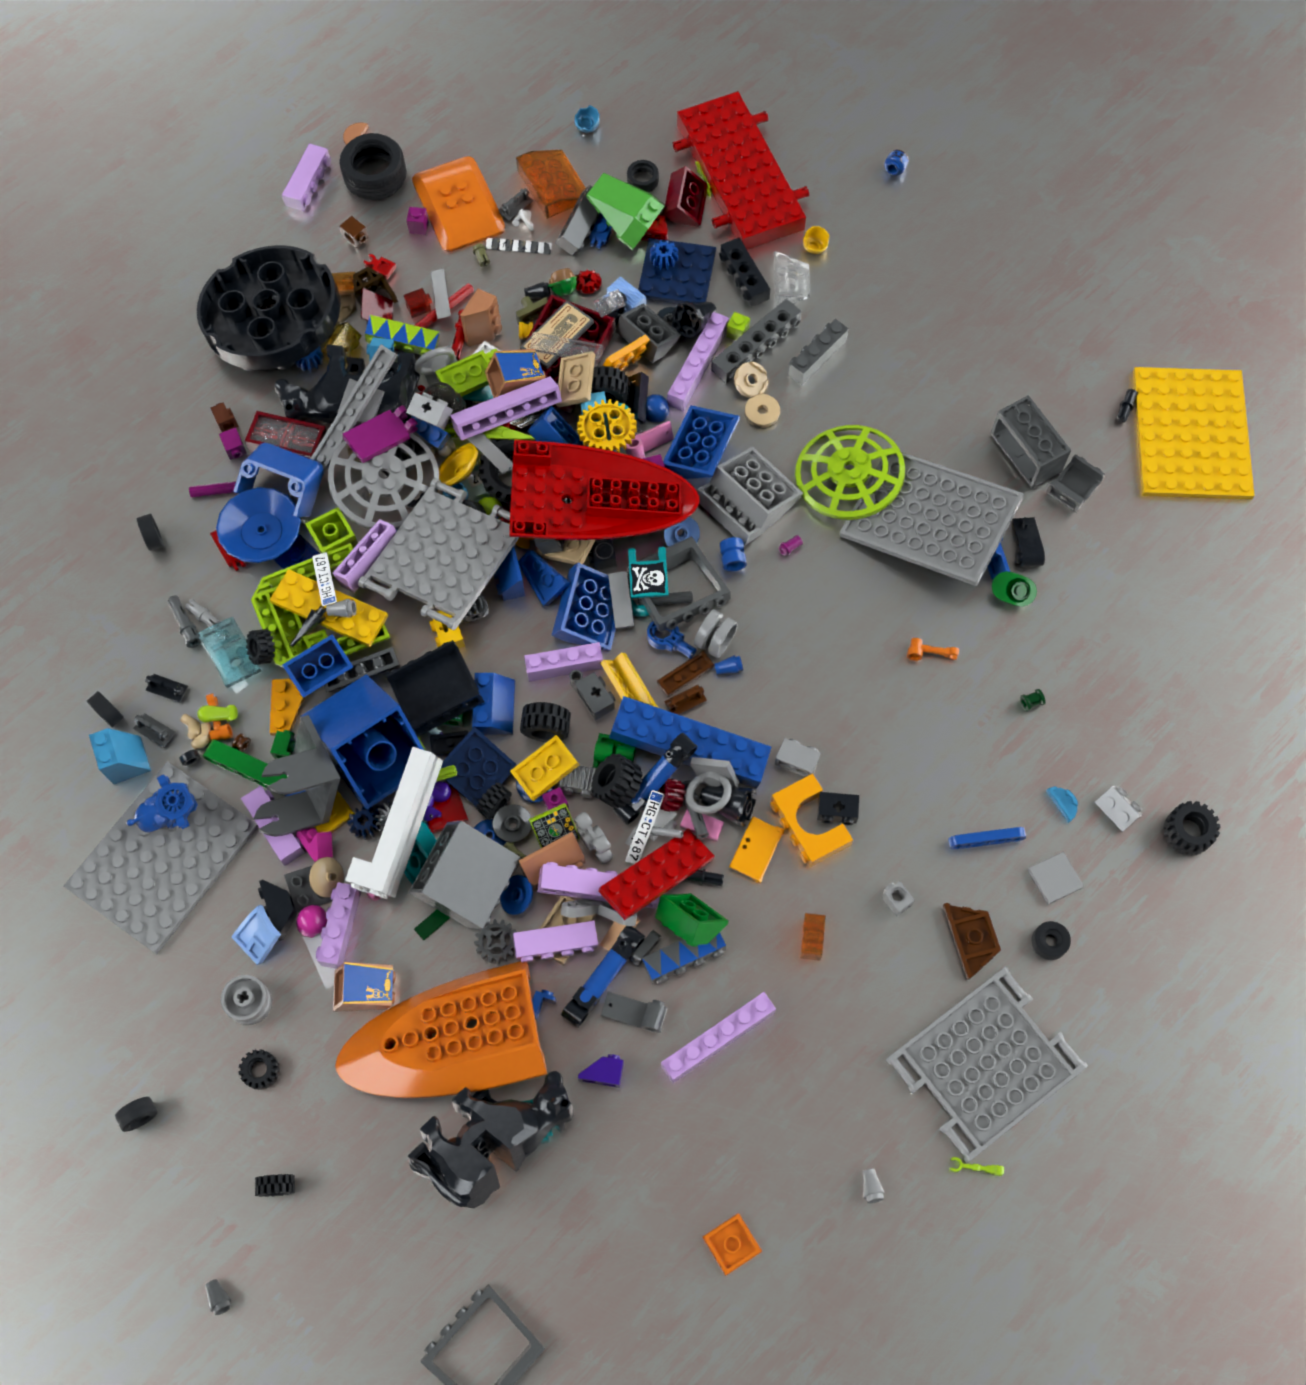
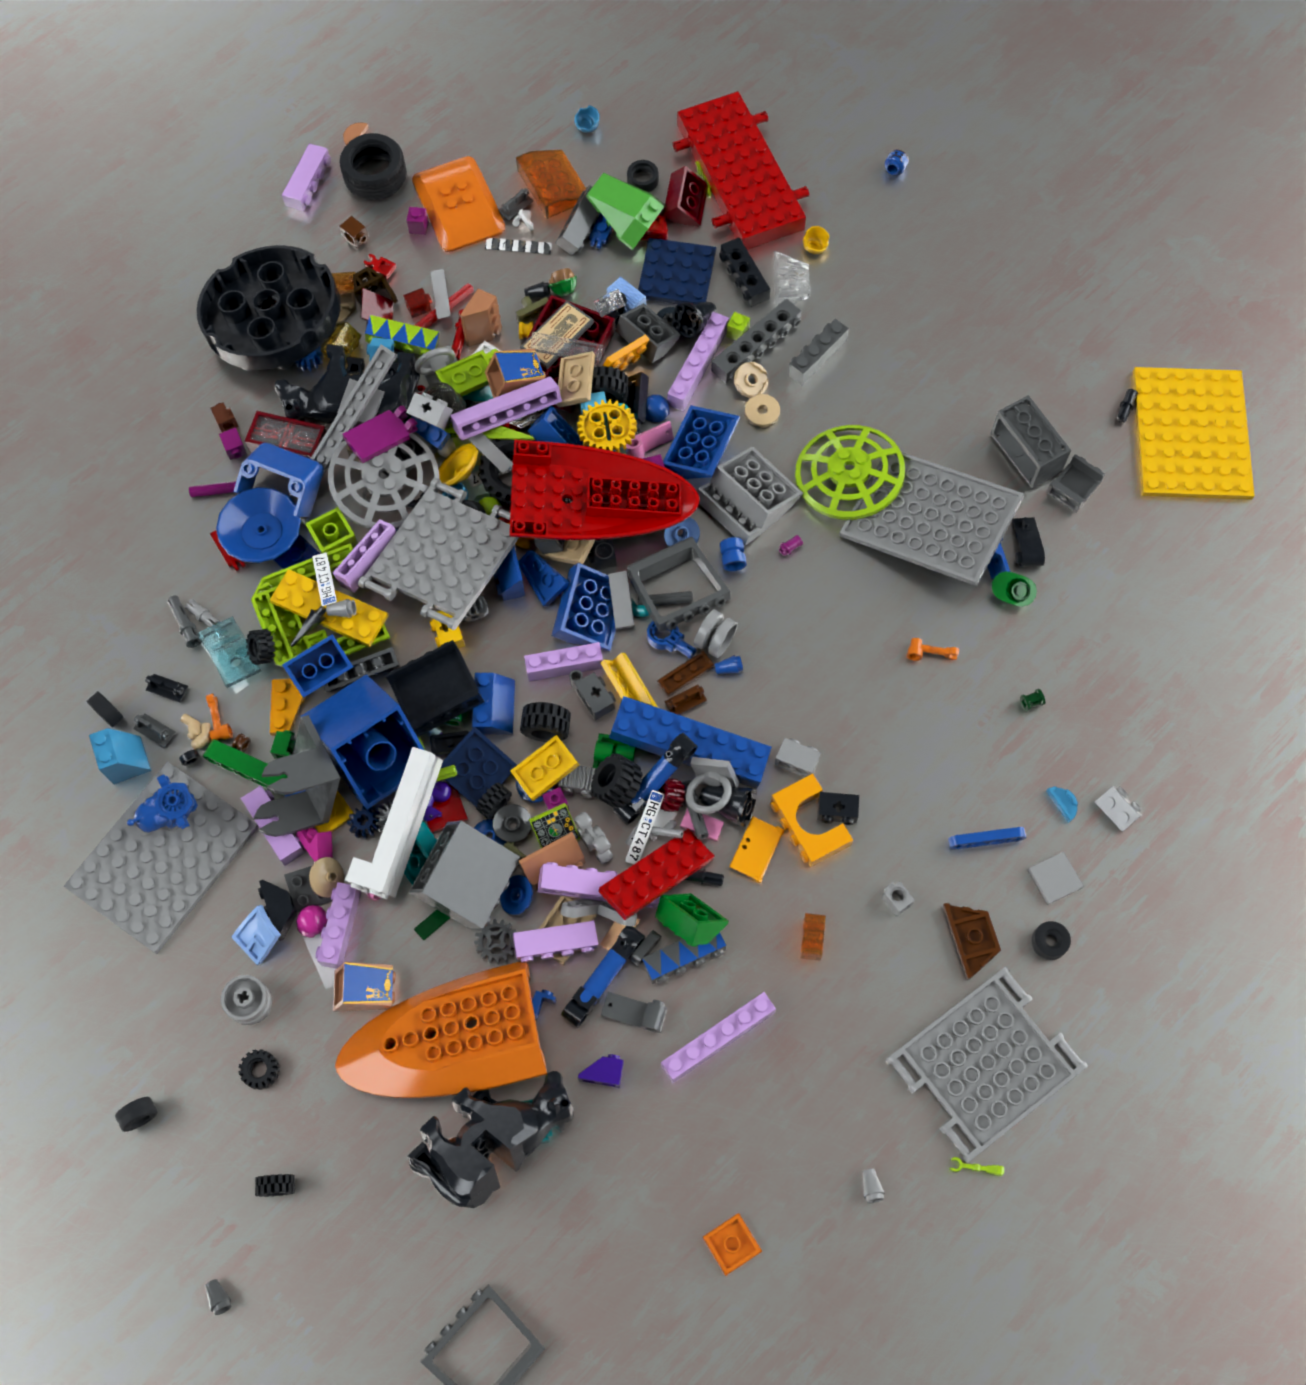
(150, 532): black tyre -> none
(215, 713): lime piece -> none
(479, 251): olive pin -> none
(589, 287): red gear -> none
(648, 577): flag -> none
(663, 254): blue gear -> none
(1202, 817): black tyre -> none

